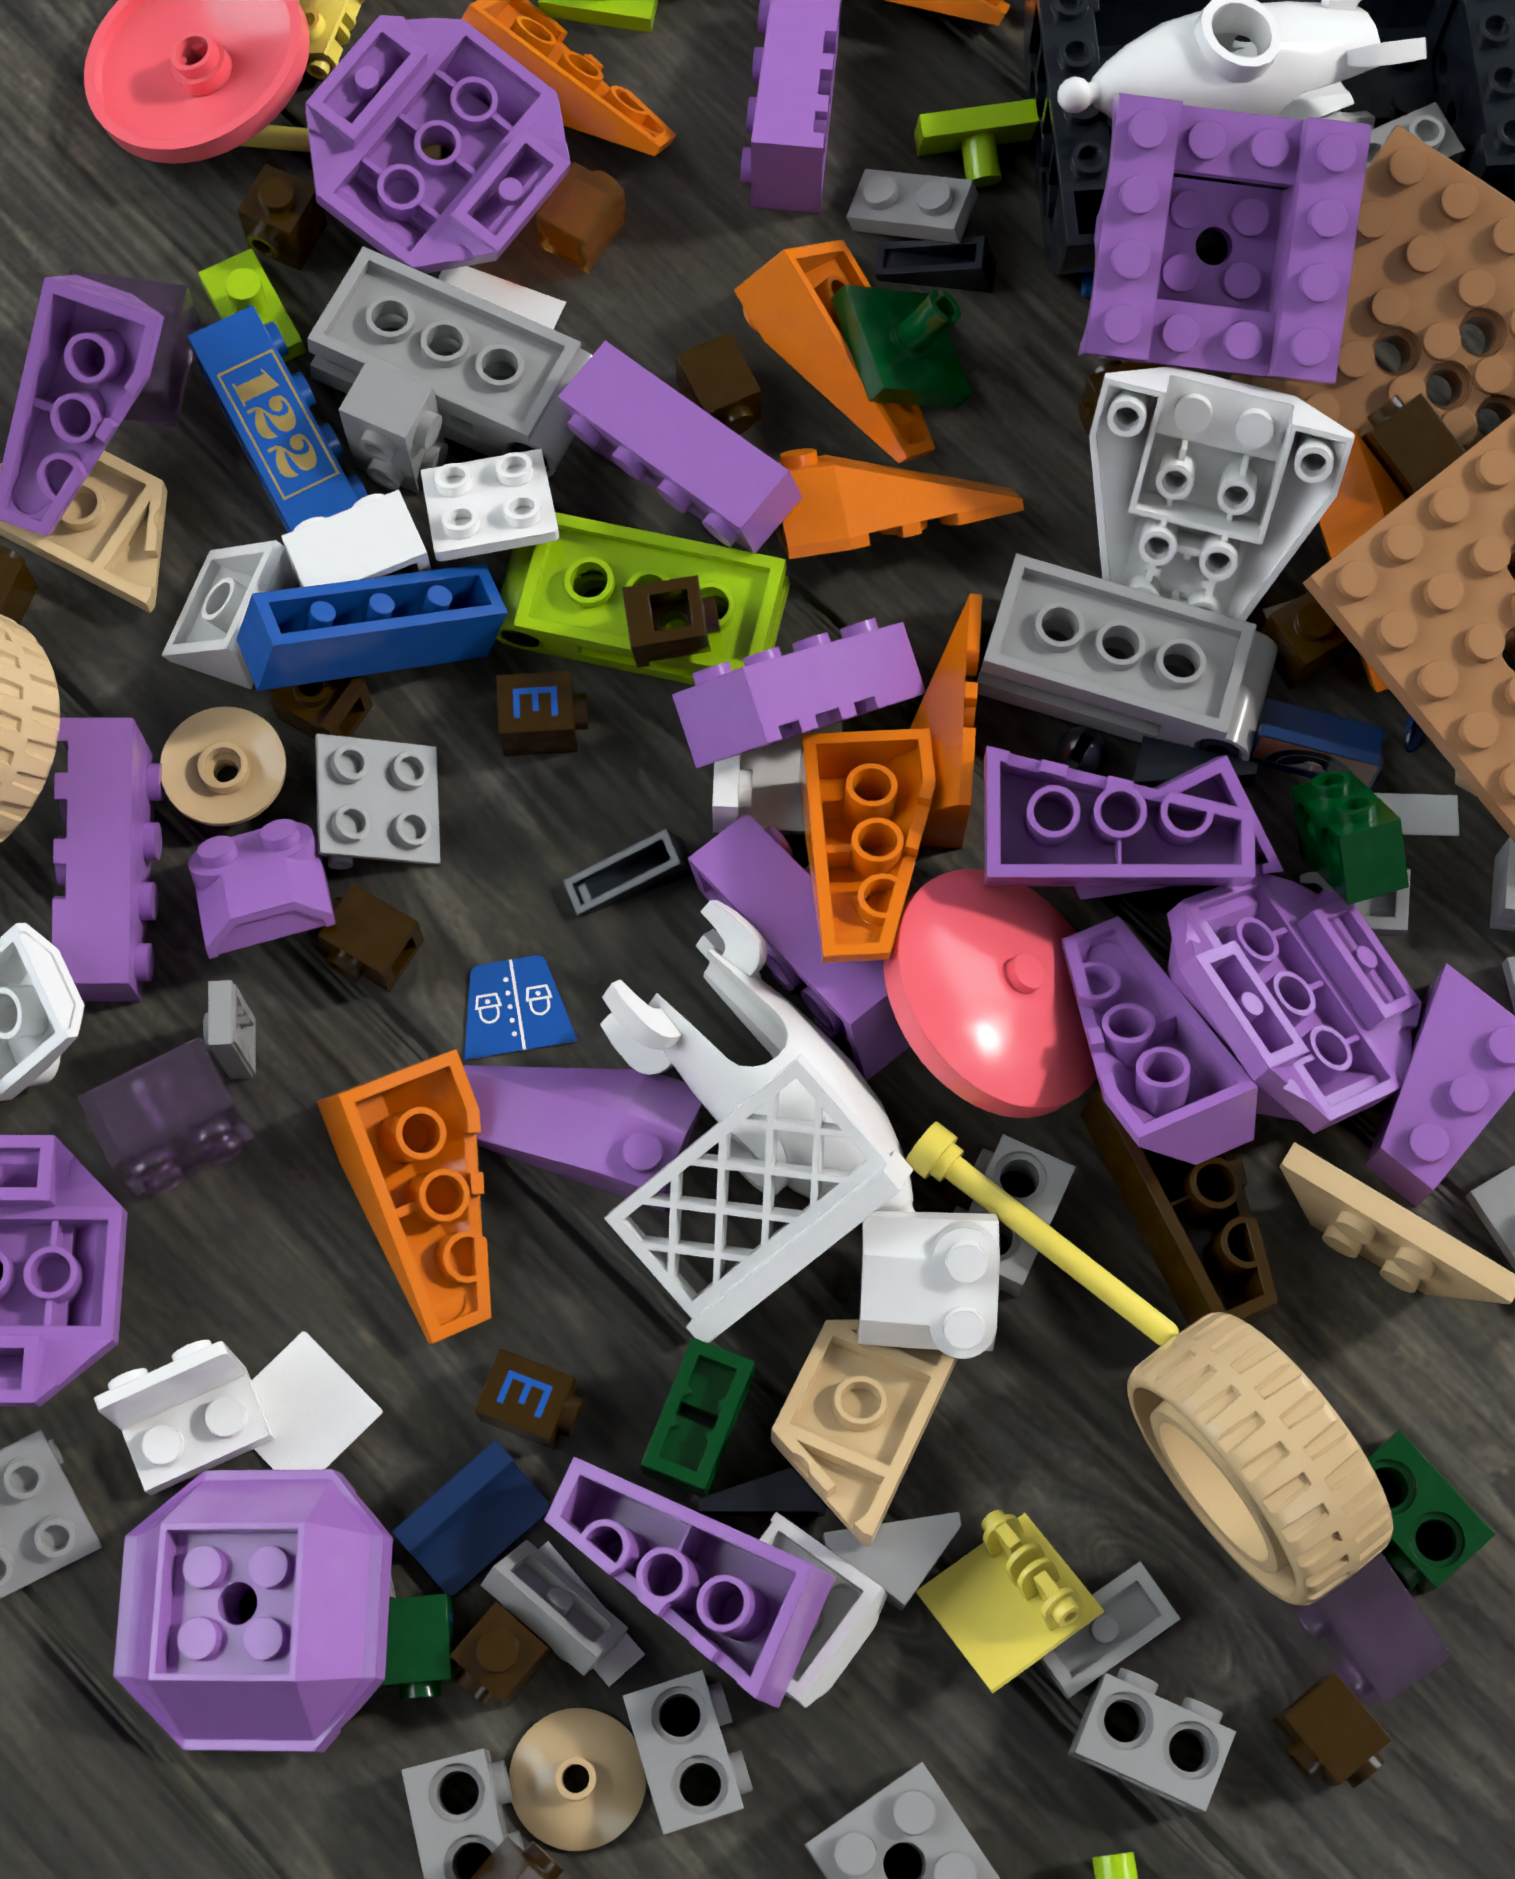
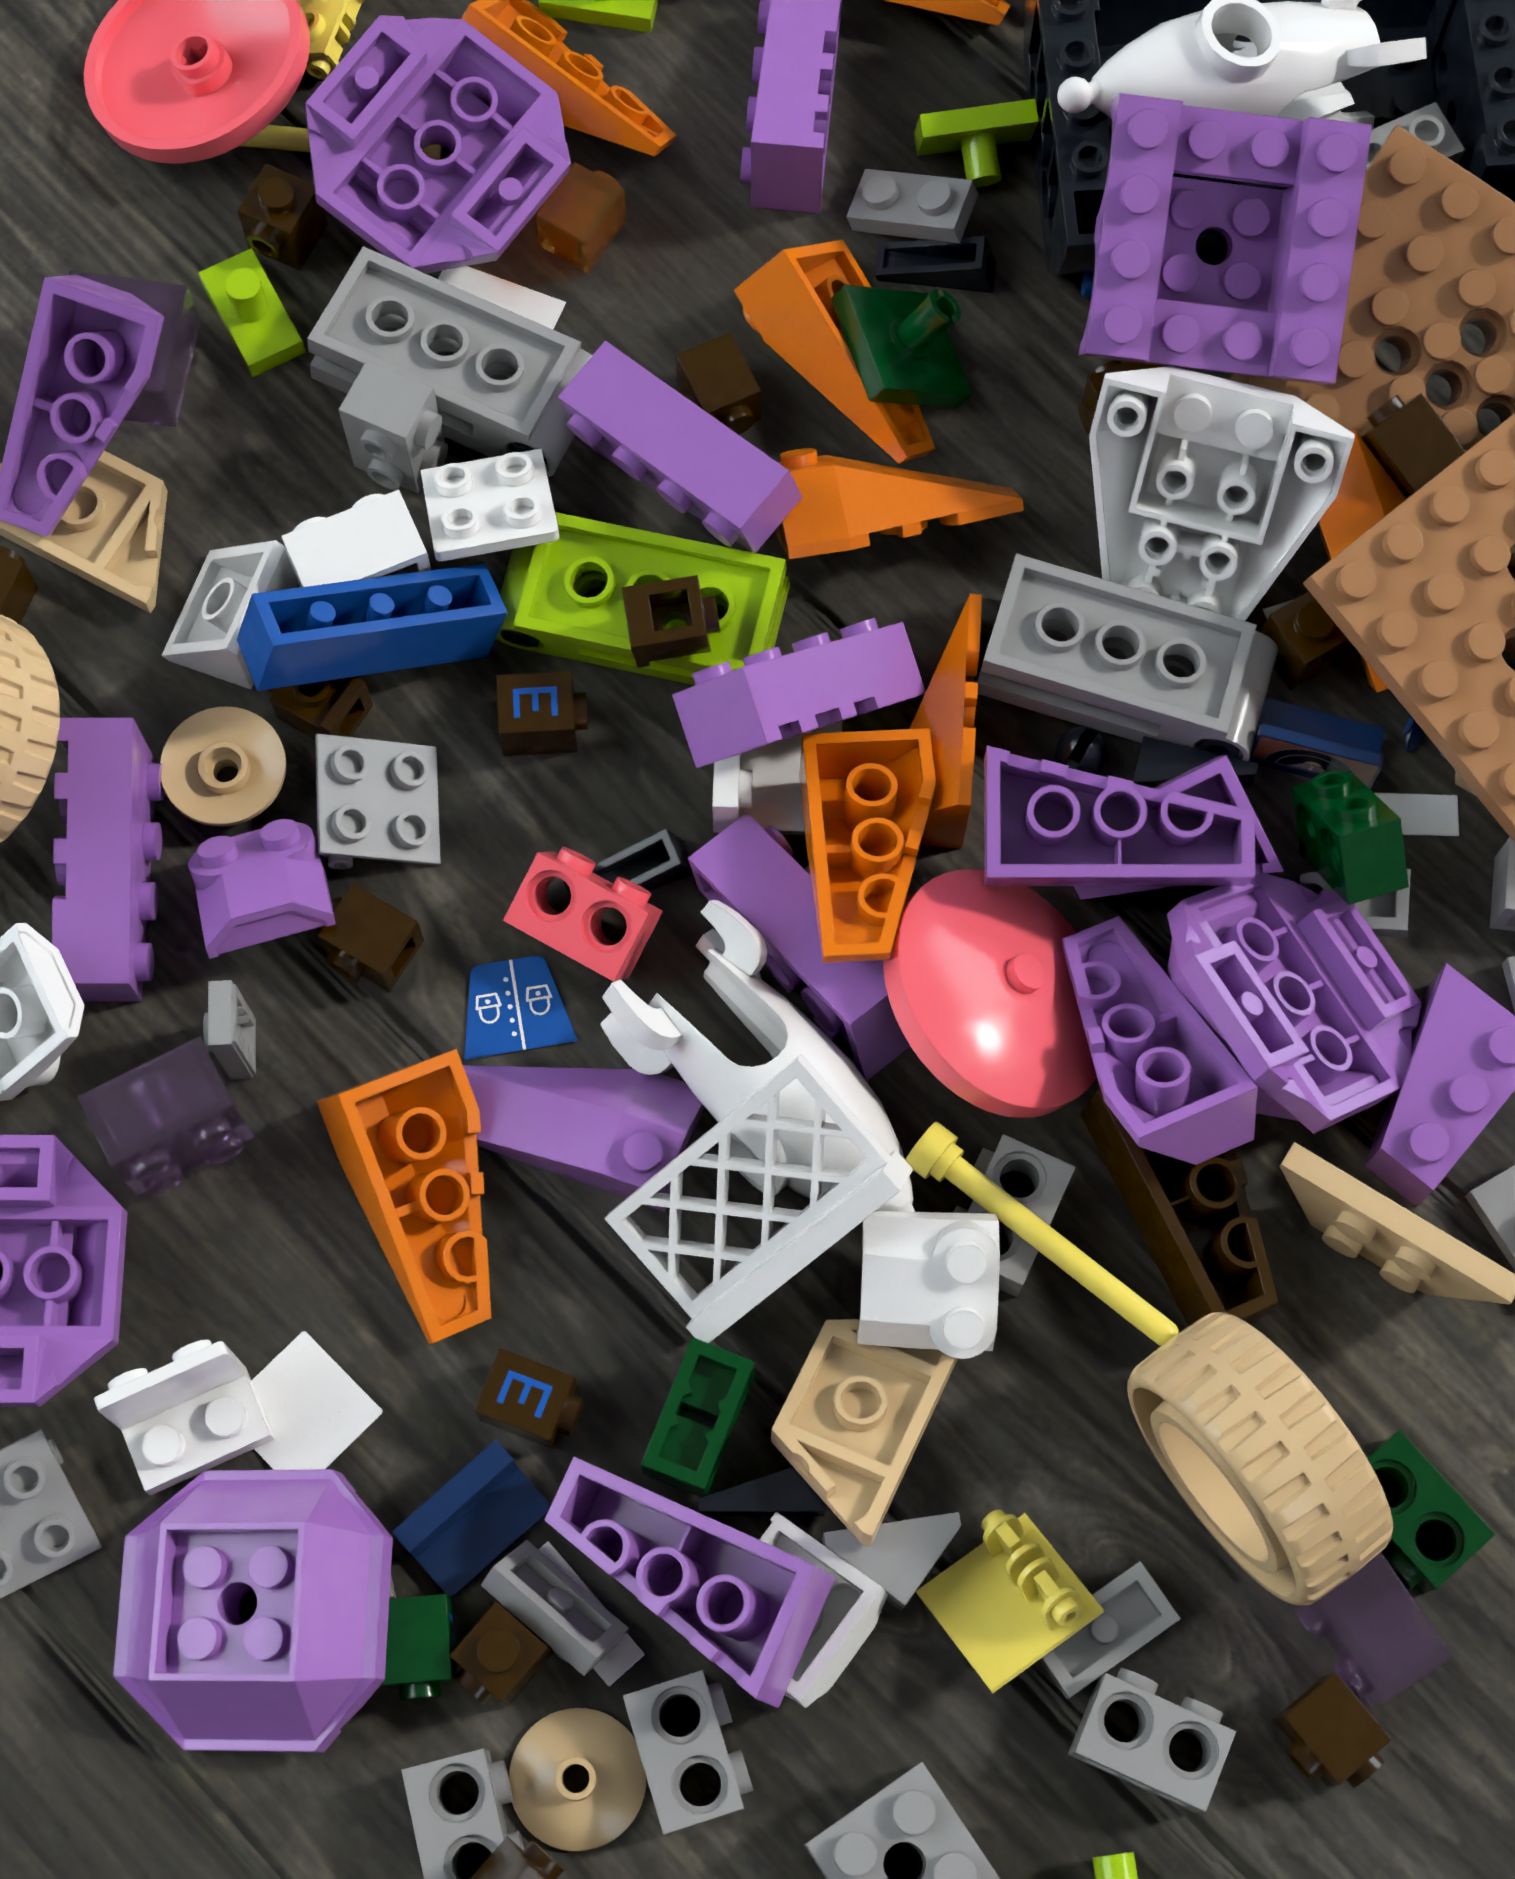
(274, 419): blue brick -> none
(579, 929): none -> coral brick

